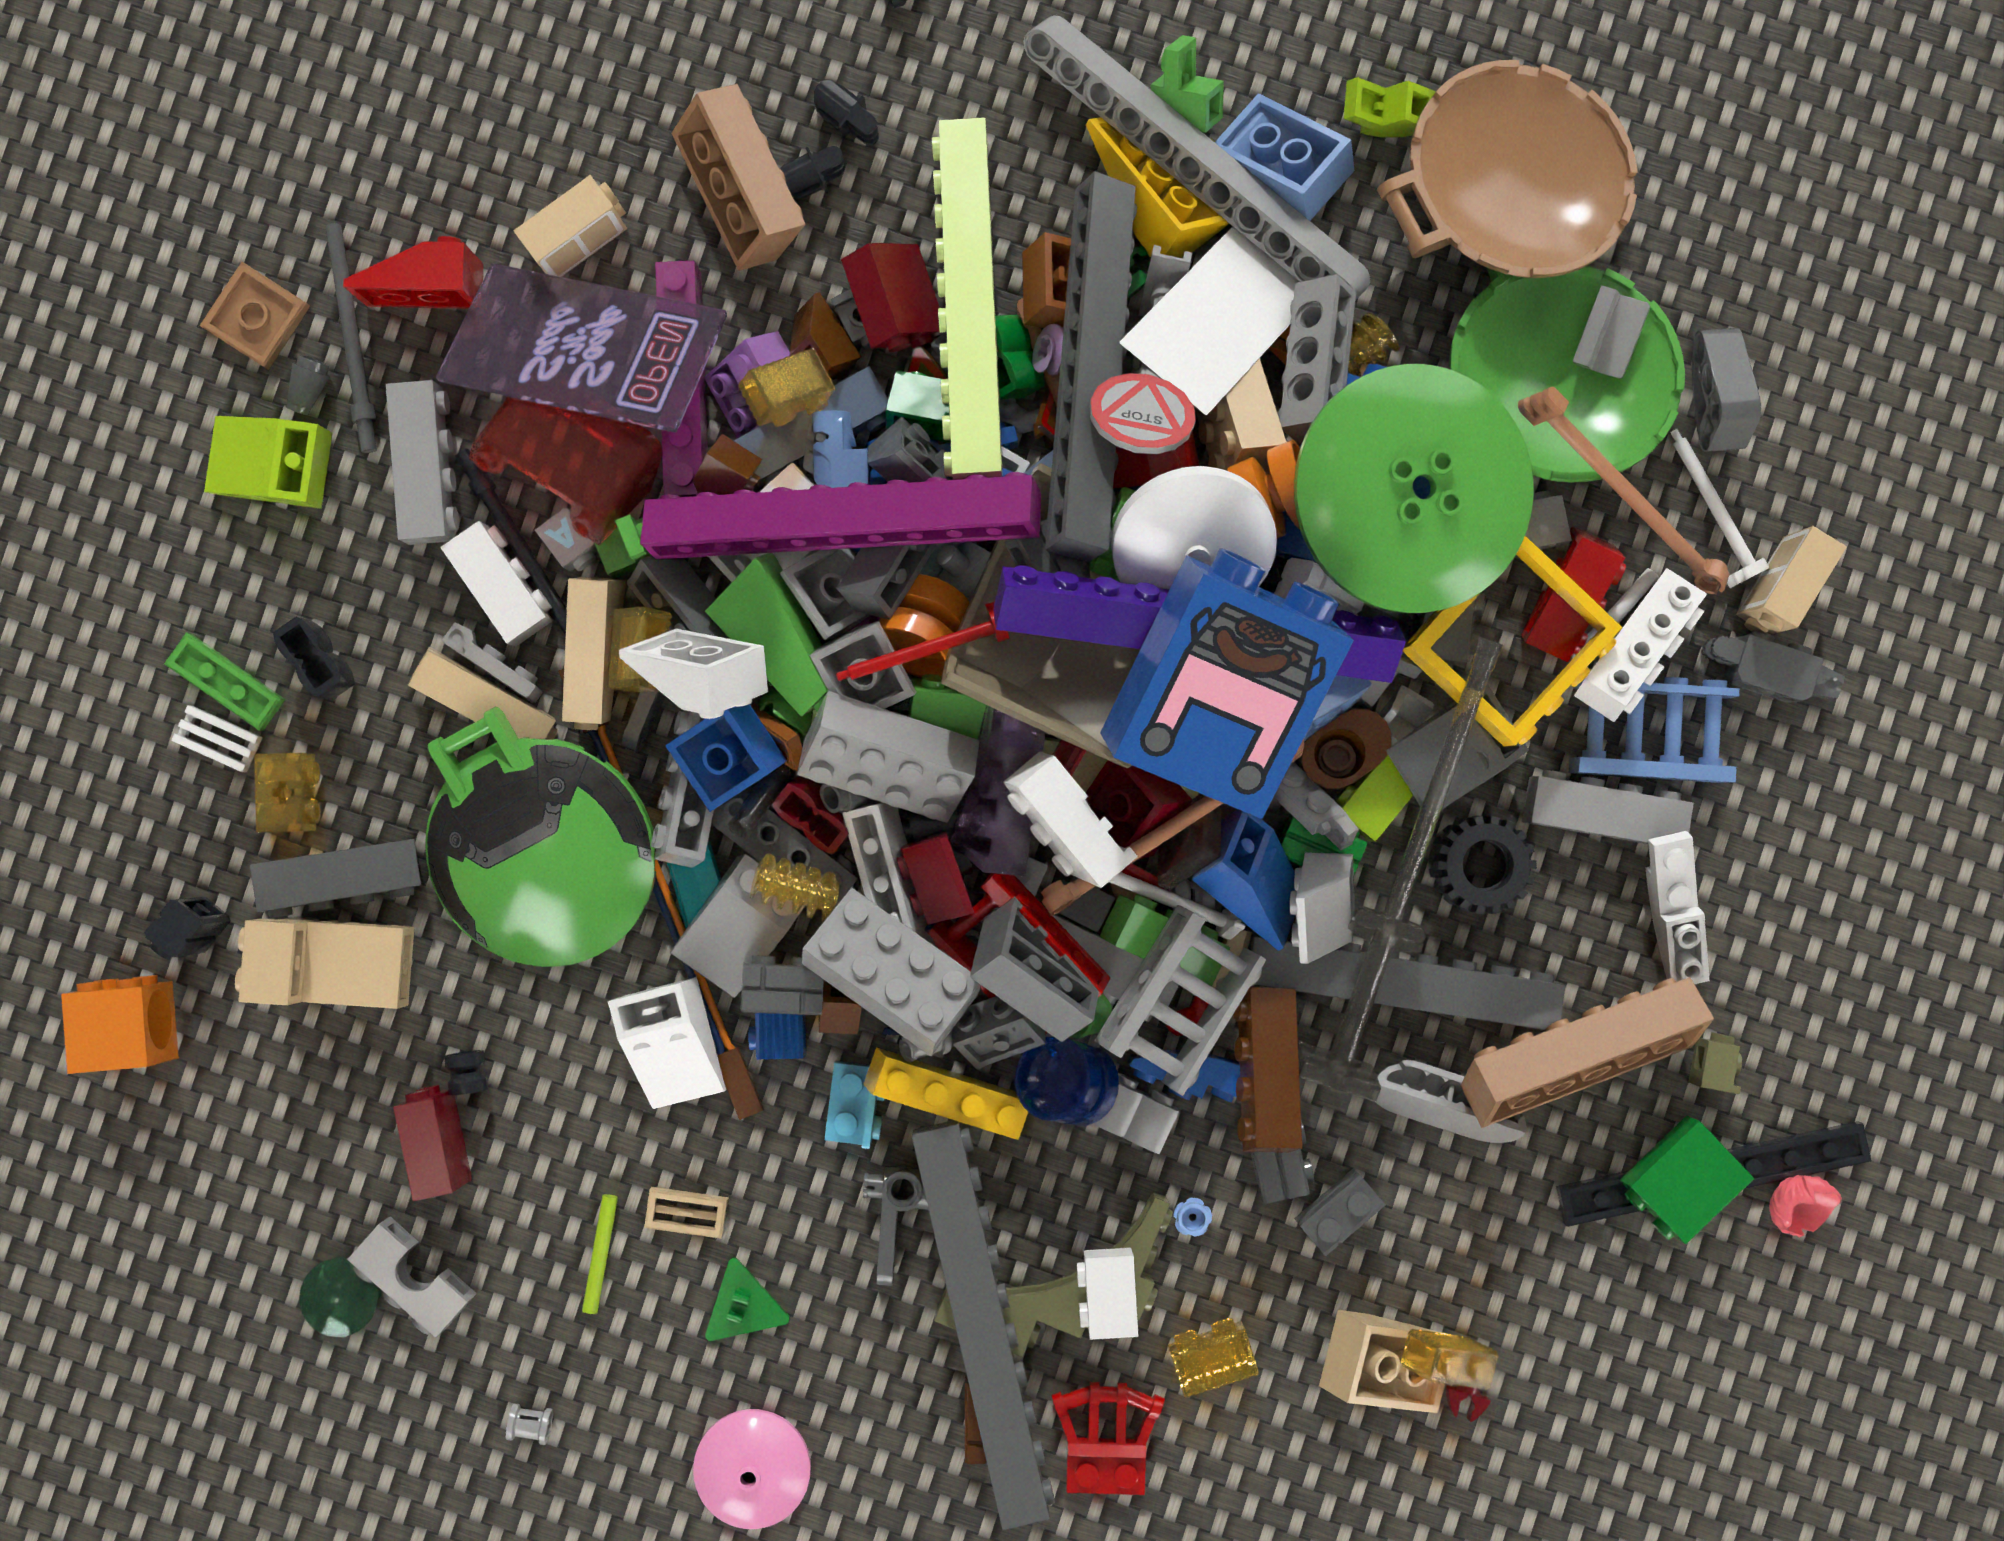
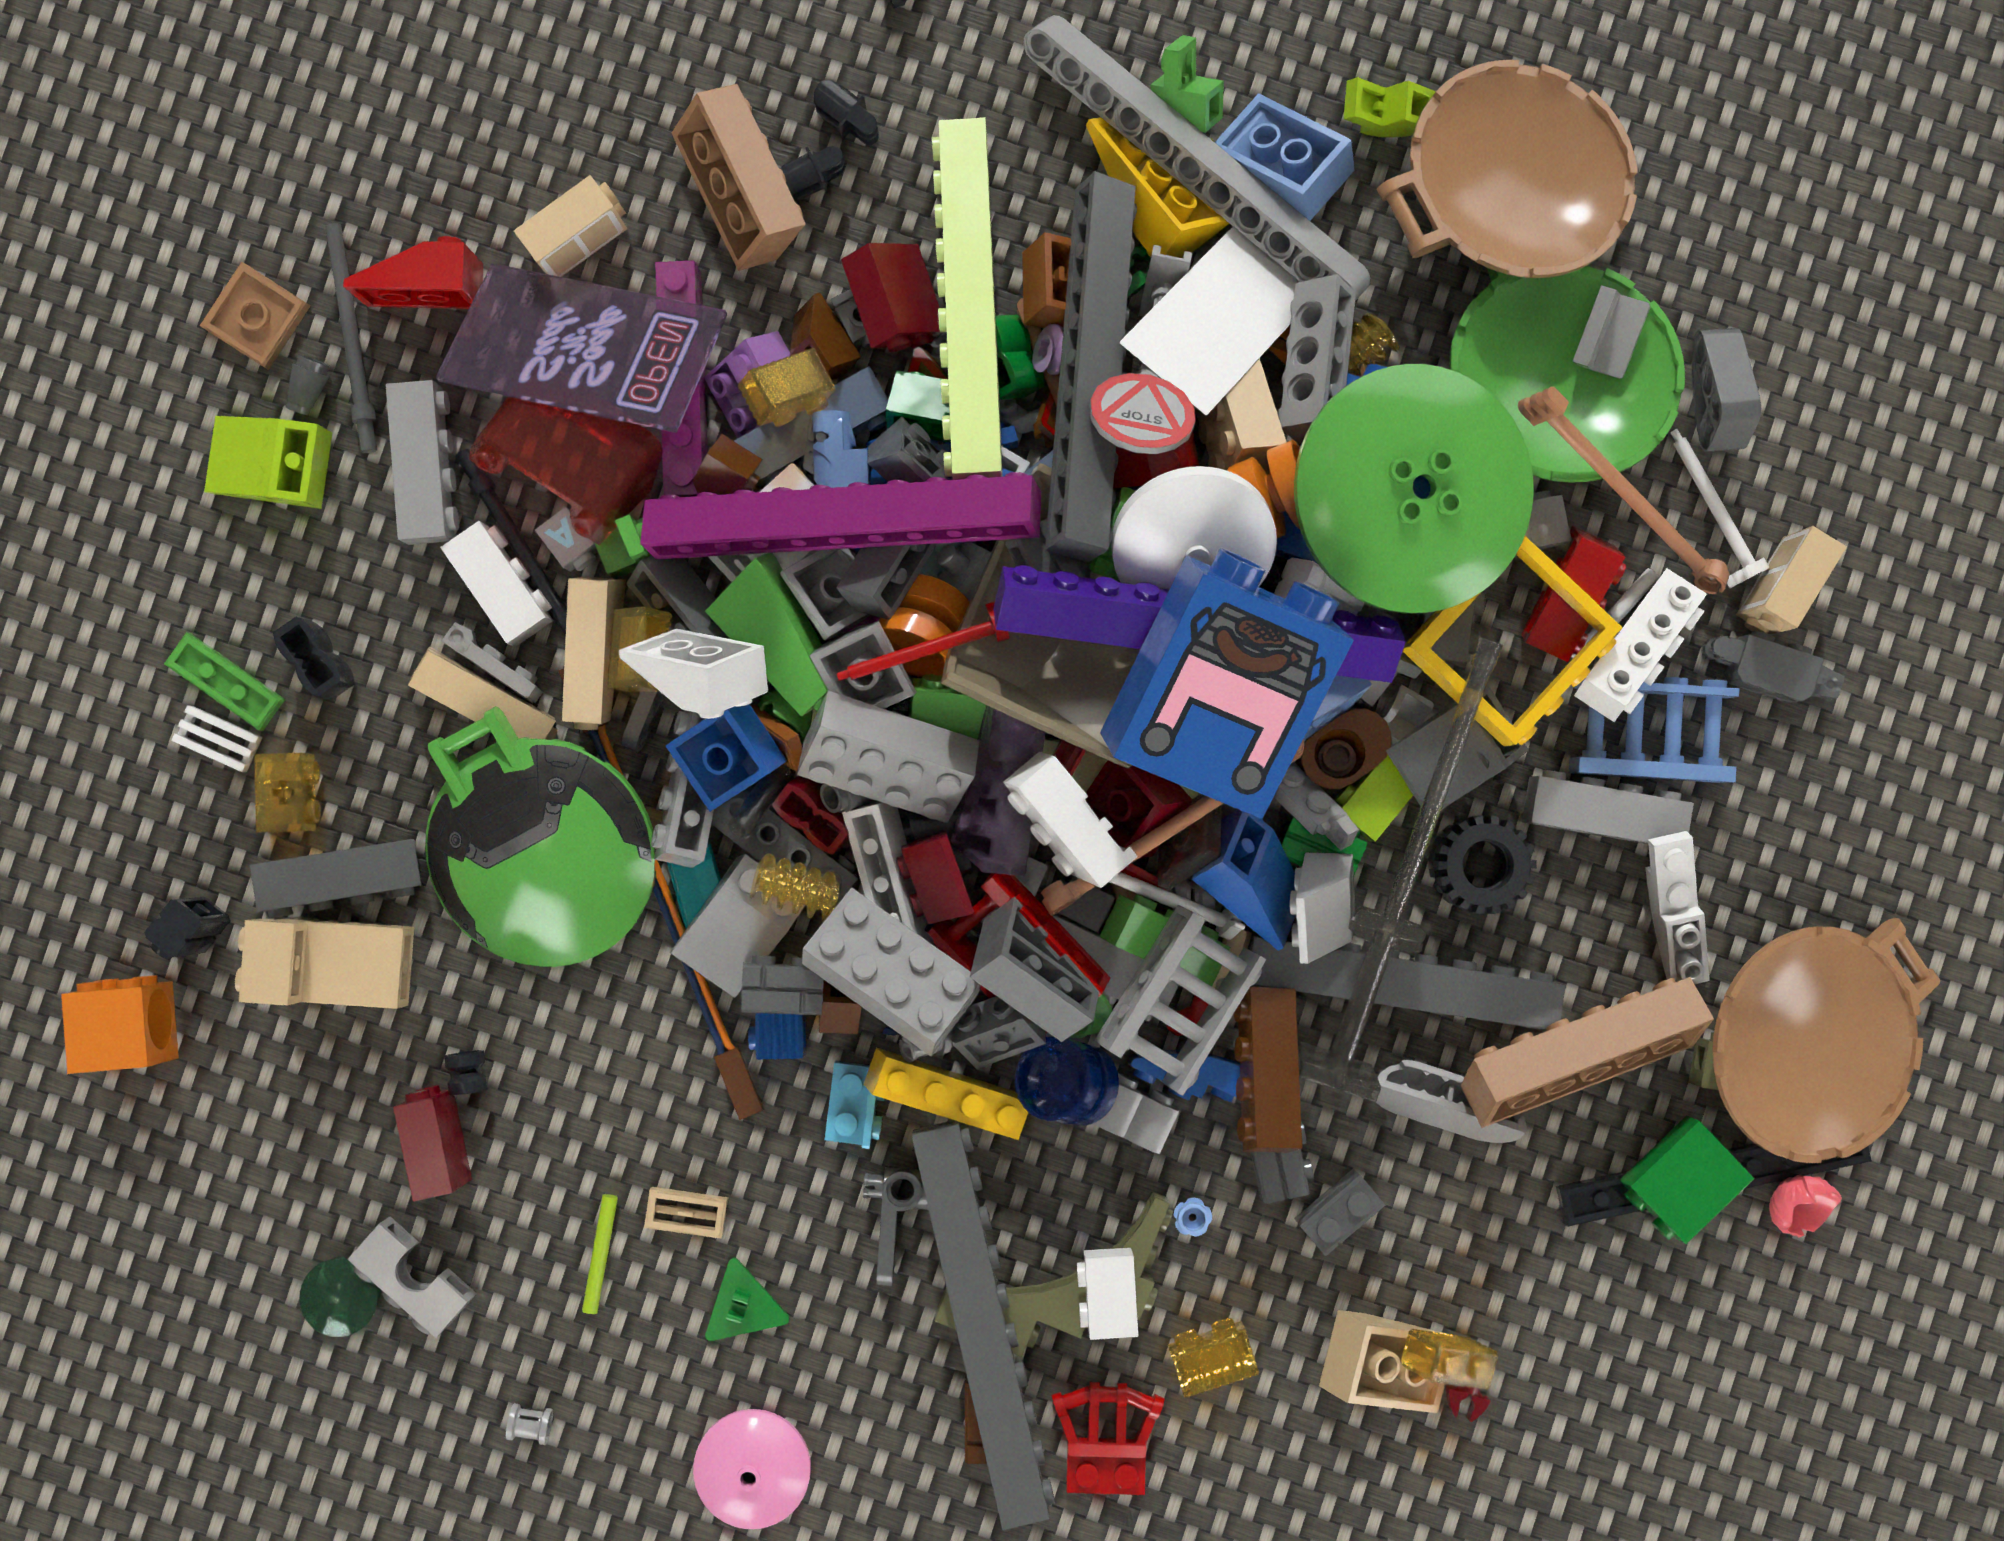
(668, 1042): white slope -> none
(1821, 1040): none -> medium nougat dish

